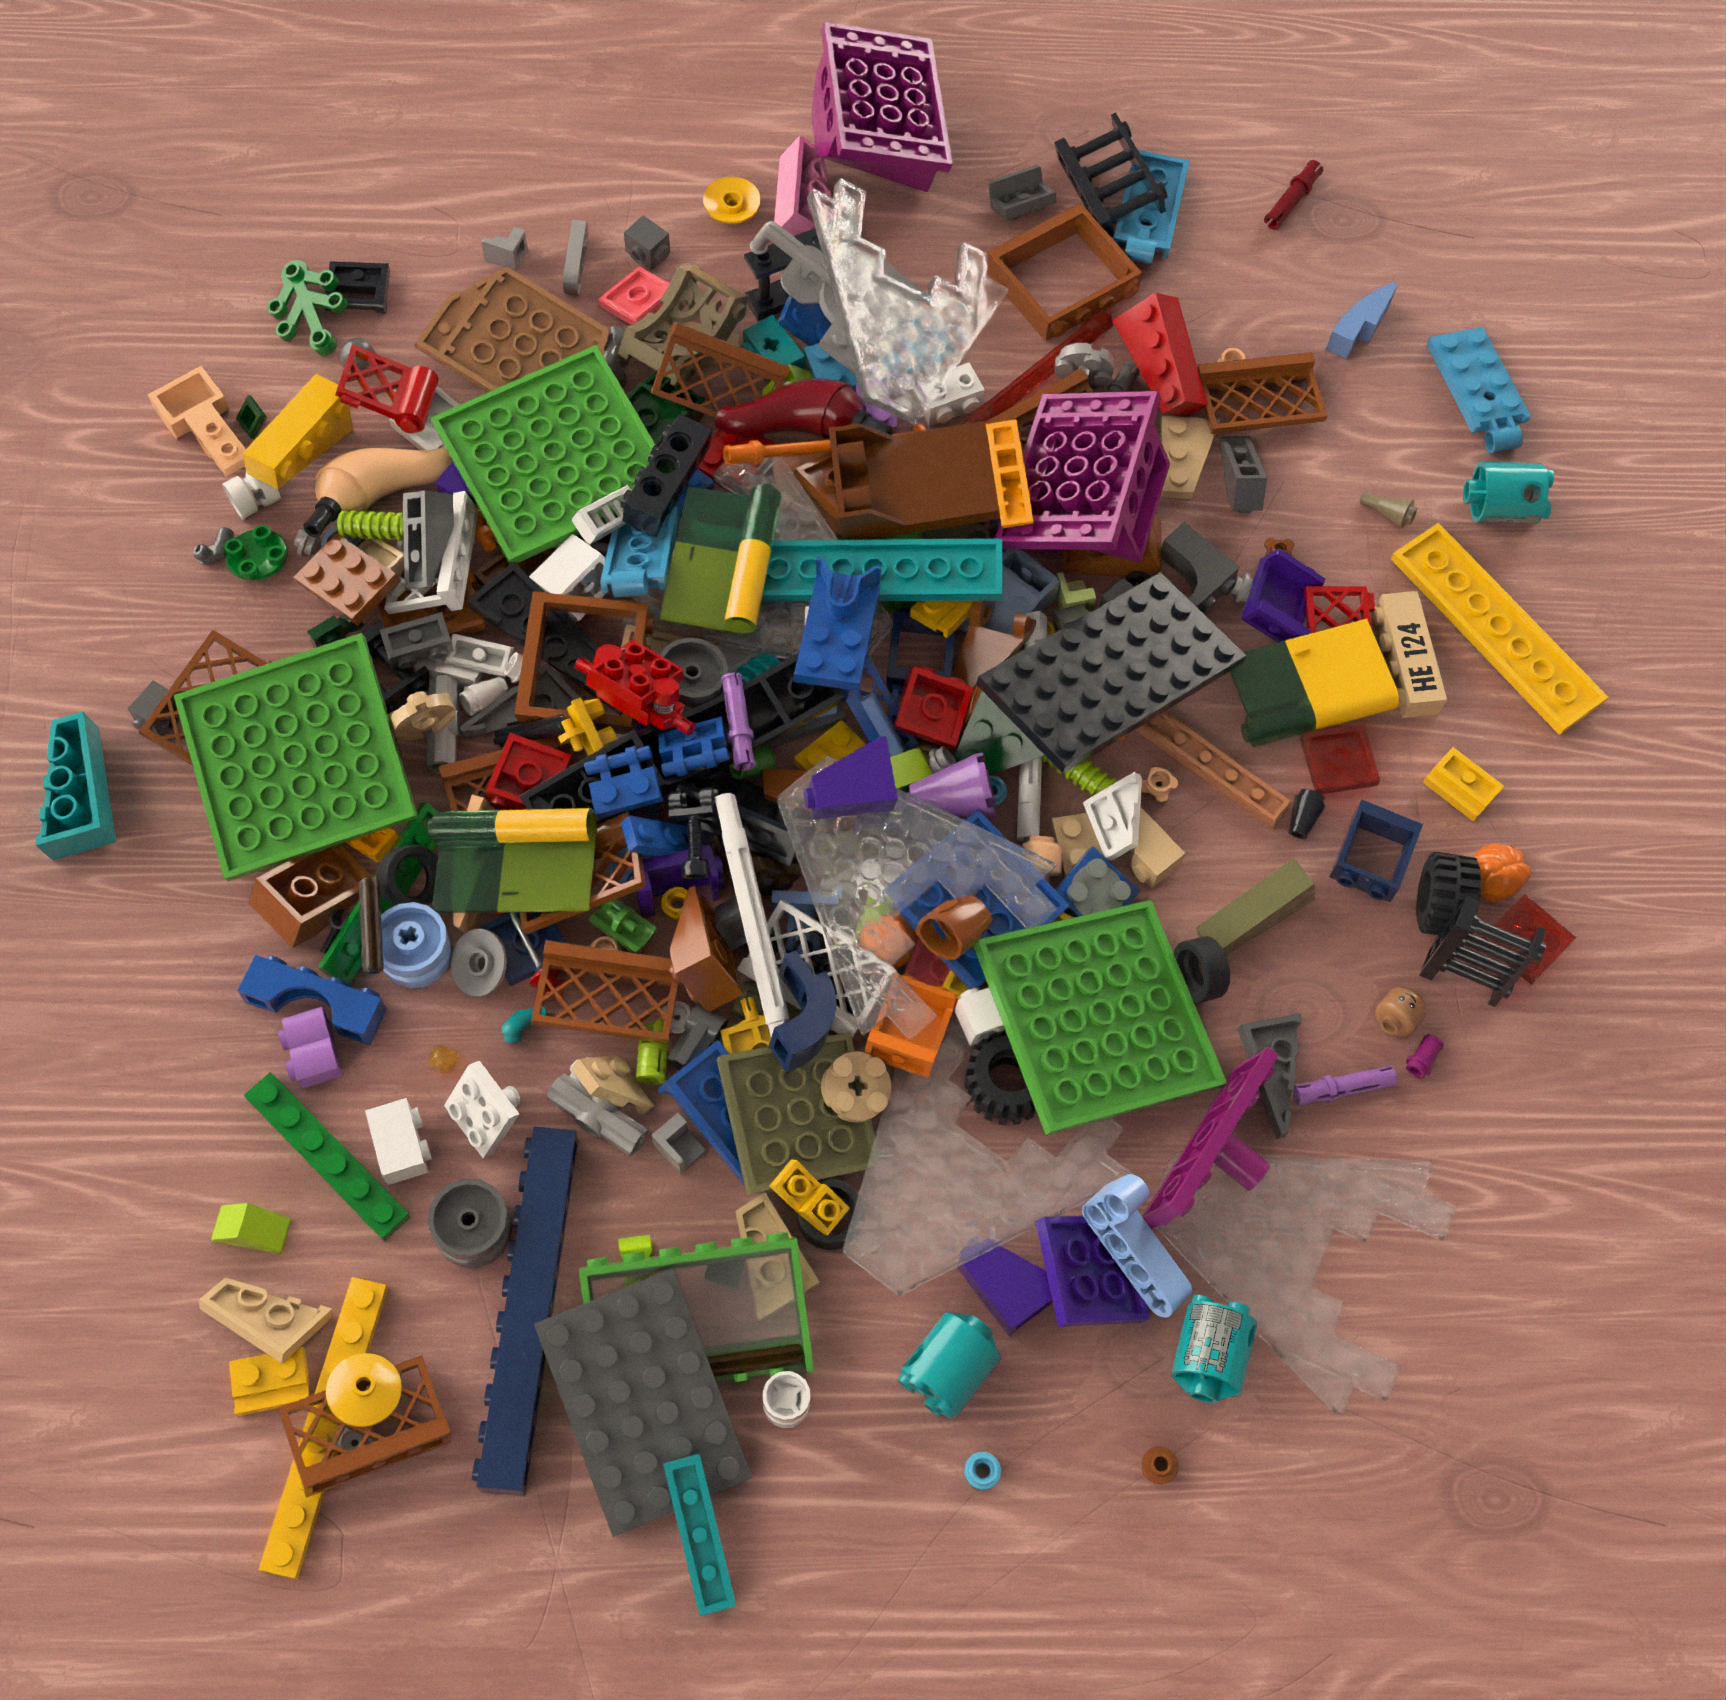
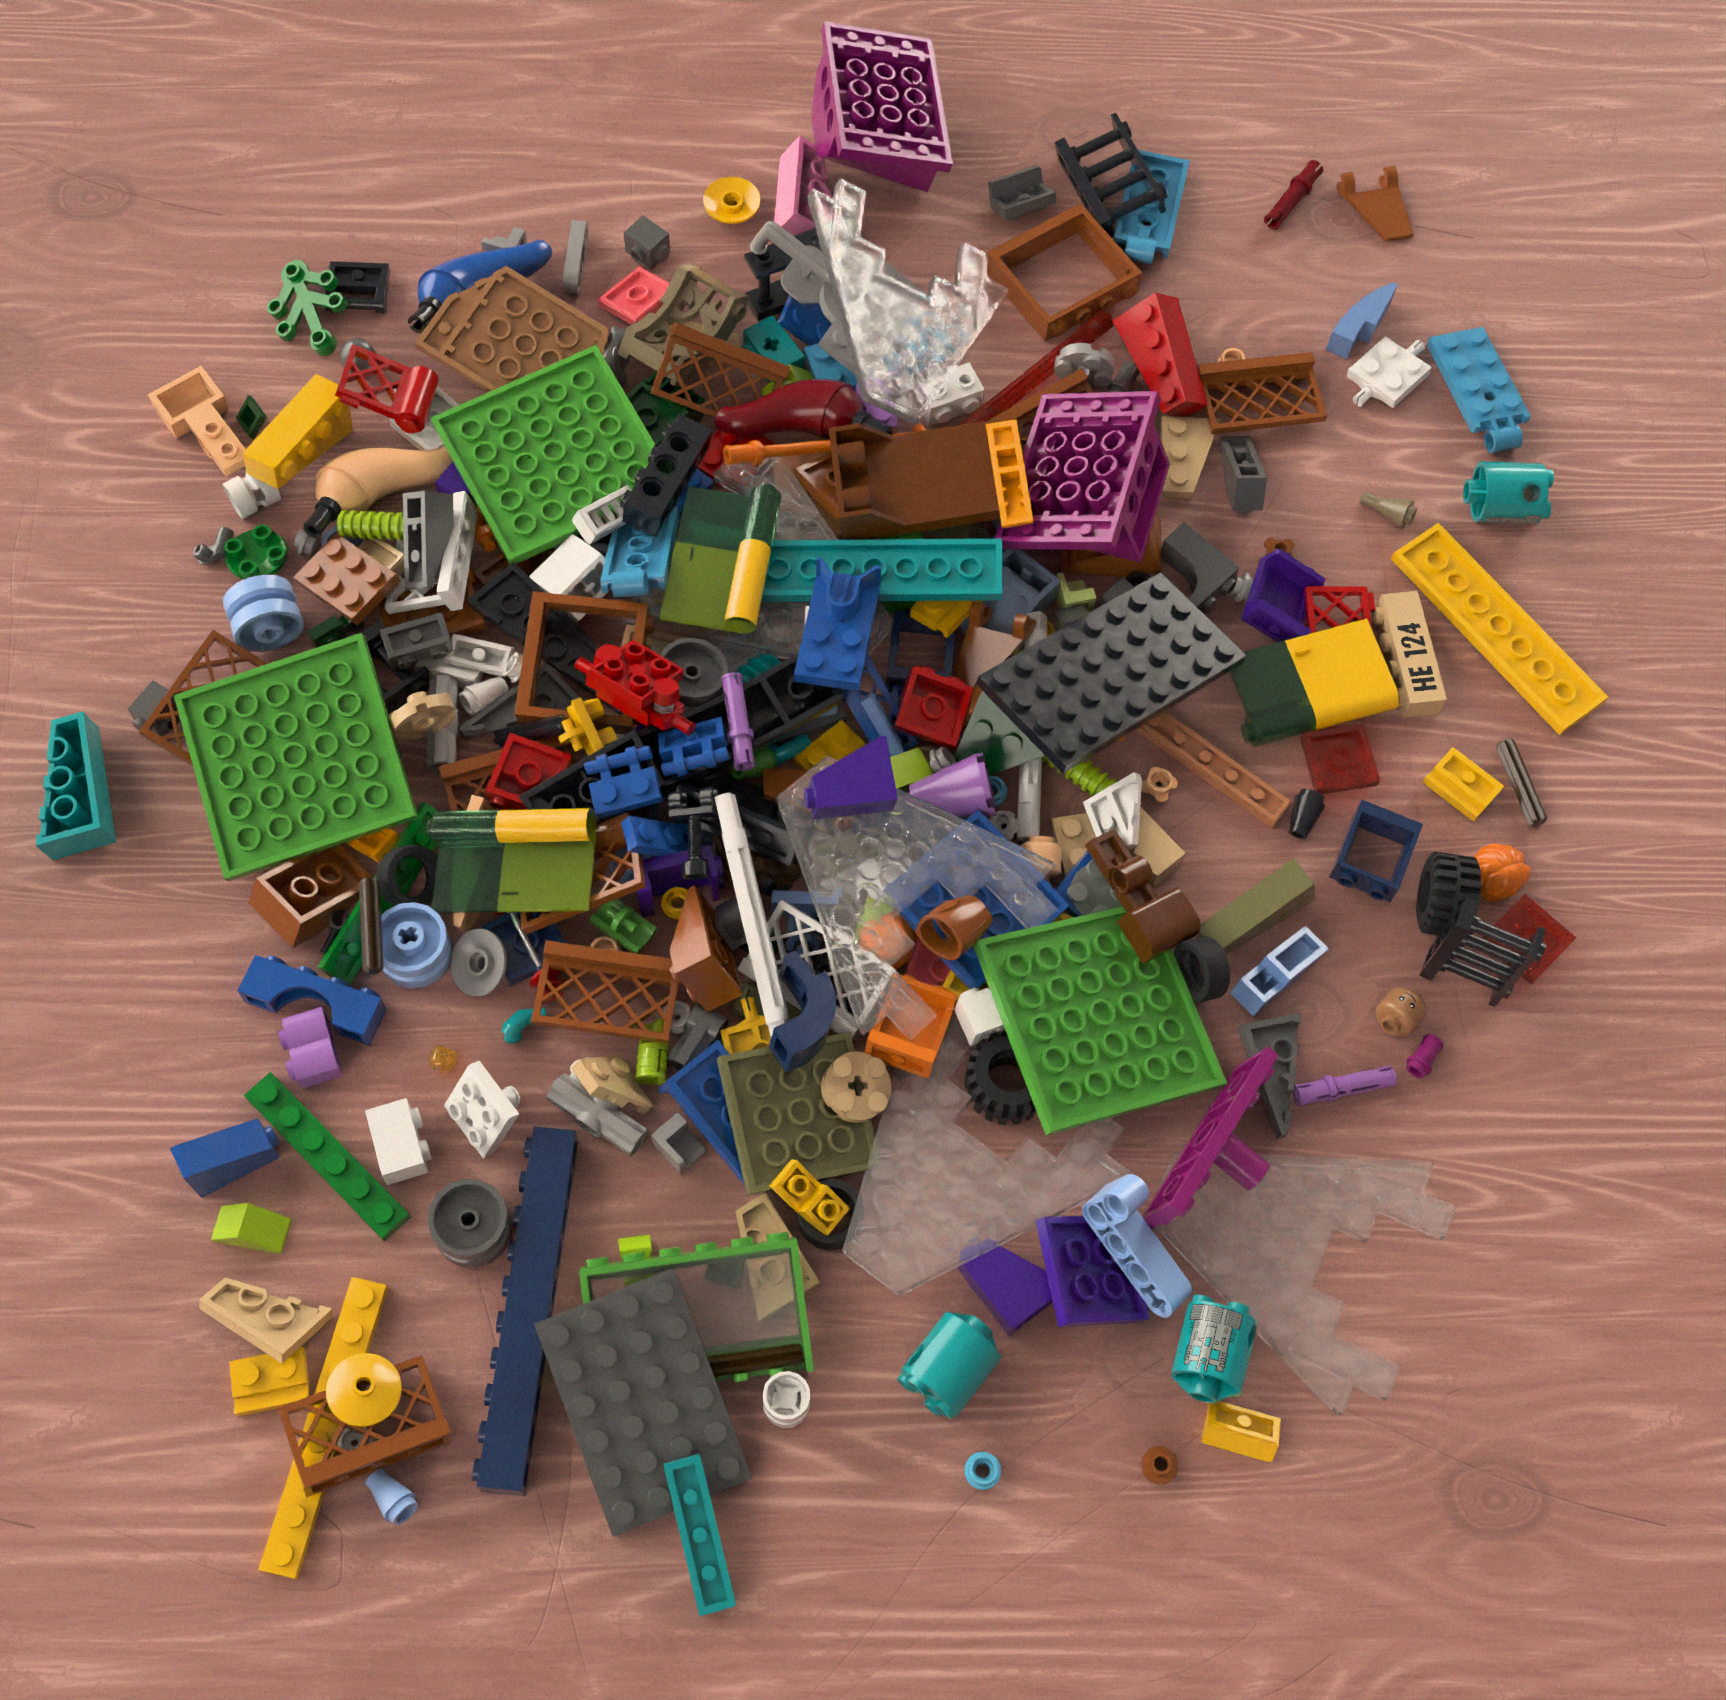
(225, 1155): none -> blue slope
(263, 613): none -> light blue wheel
(392, 1498): none -> light blue cone
(463, 271): none -> blue animal
(790, 749): none -> teal arm
(1008, 818): none -> white plate
(1151, 921): none -> reddish brown plate
(1241, 1431): none -> yellow slope
(1278, 971): none -> medium blue slope
(1380, 207): none -> dark orange flag
(1388, 372): none -> white plate
(1521, 782): none -> axle

